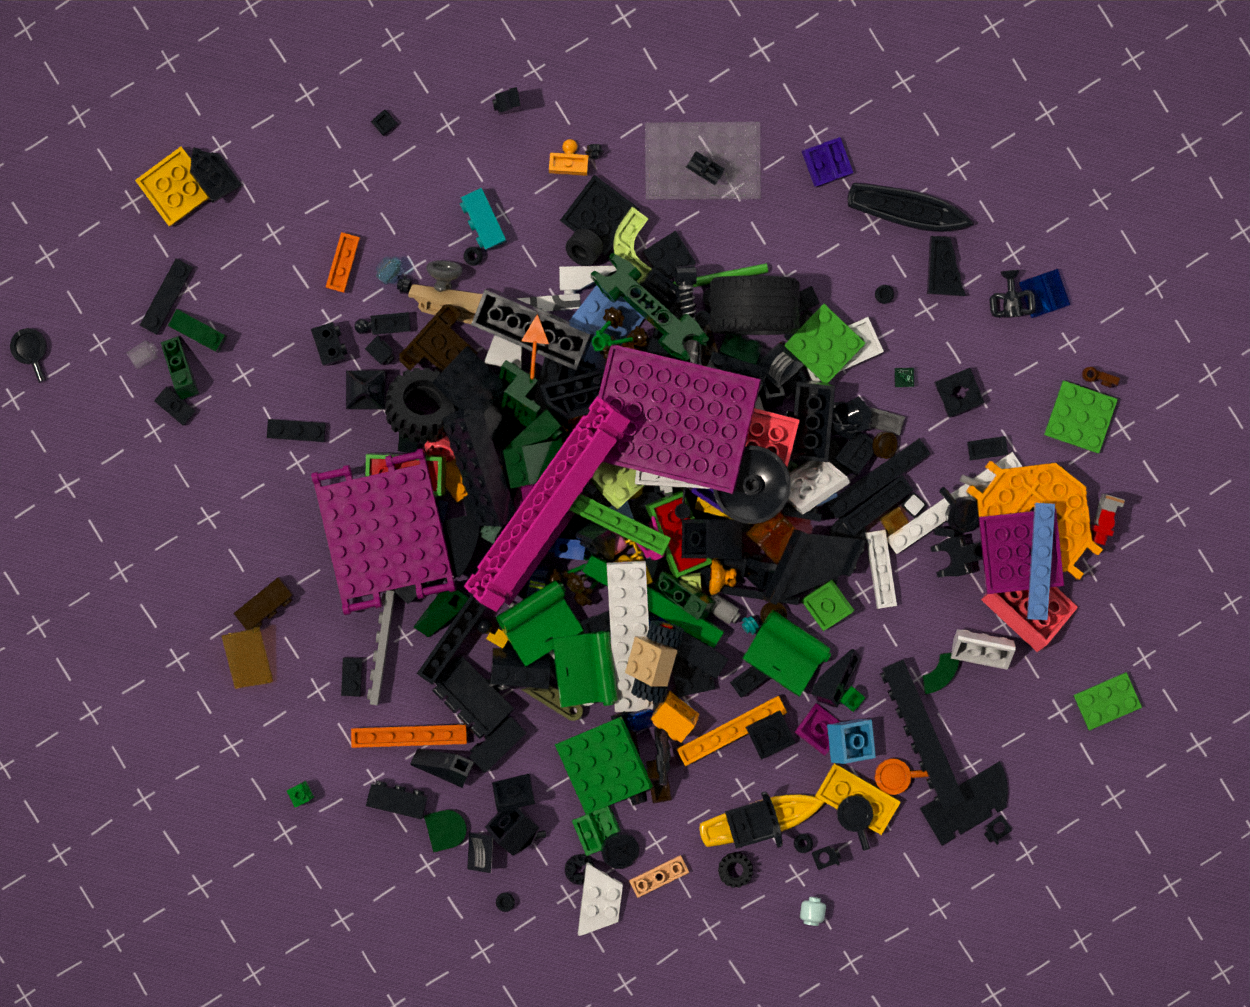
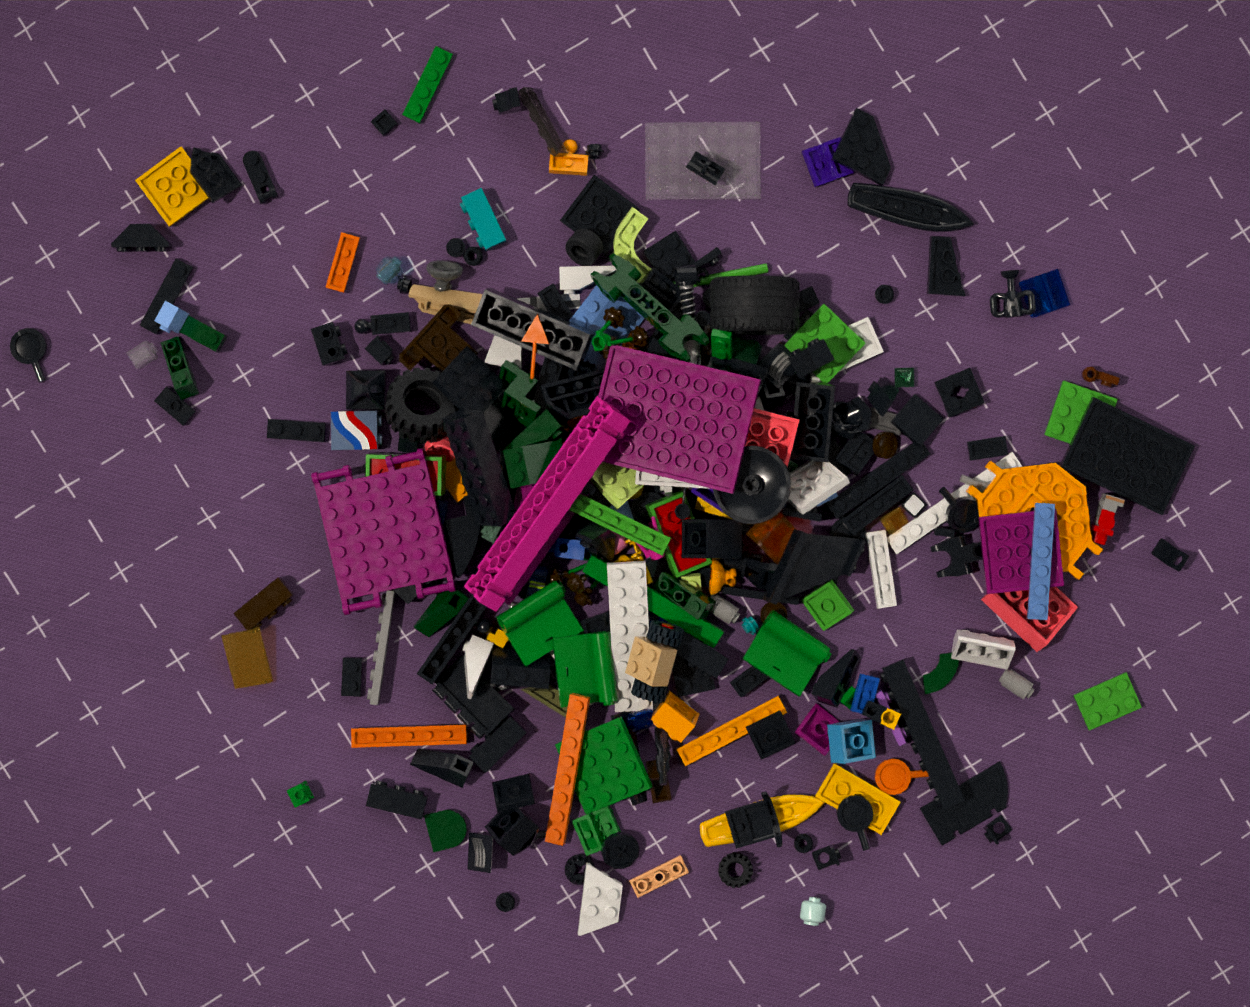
(140, 237): none -> black slope
(171, 317): none -> light blue brick
(259, 176): none -> black plate
(355, 430): none -> panel
(427, 84): none -> green plate
(455, 247): none -> black plate
(476, 657): none -> white slope
(544, 124): none -> clear smoke plate
(554, 302): none -> black plate
(567, 769): none -> orange plate
(710, 259): none -> black plate
(721, 344): none -> green plate
(811, 358): none -> black brick
(863, 149): none -> black plate
(865, 690): none -> blue panel
(881, 714): none -> leg
(882, 395): none -> black slope
(898, 733): none -> medium lavender plate
(917, 420): none -> black tile
(1016, 684): none -> light grey head
(1127, 456): none -> black plate
(1168, 554): none -> black bracket

